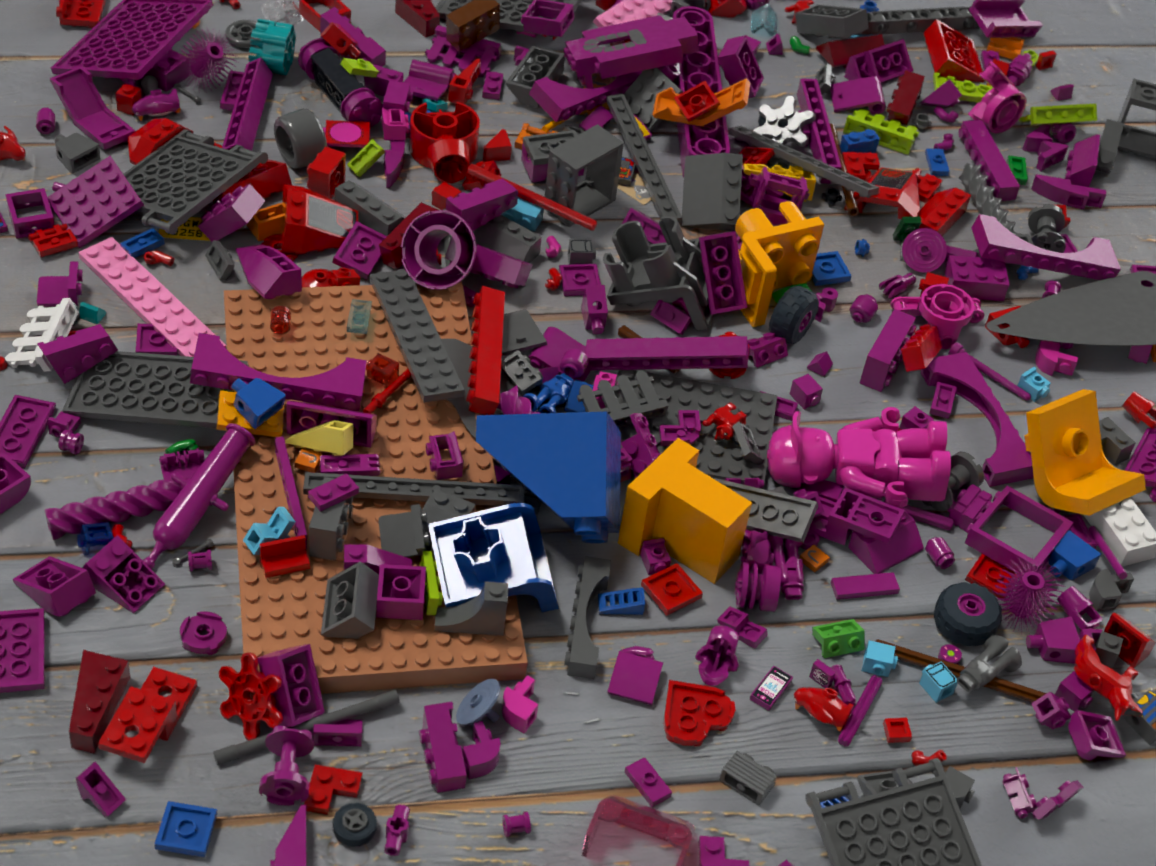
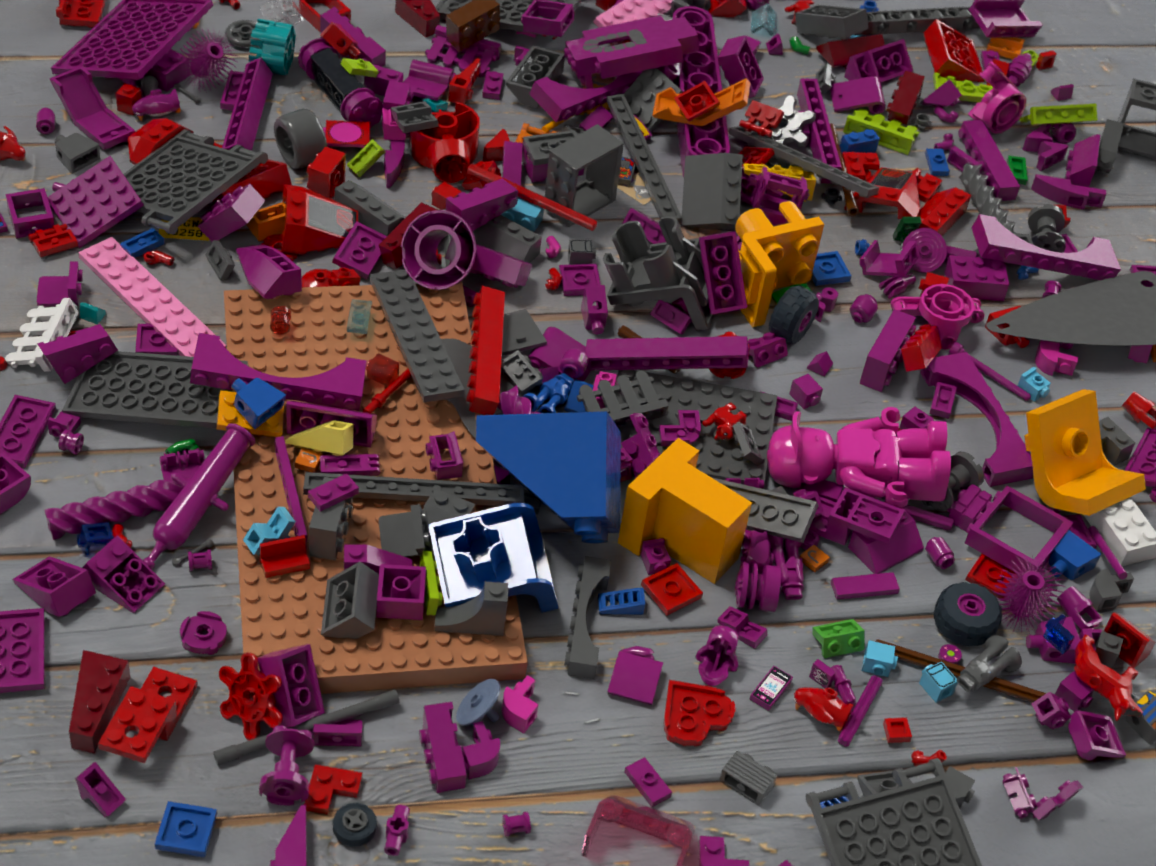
(414, 117): none -> dark grey slope
(512, 161): none -> magenta tile
(763, 114): none -> red plate
(888, 263): none -> magenta panel
(959, 158): none -> magenta tile
(1058, 635): none -> clear blue bracket

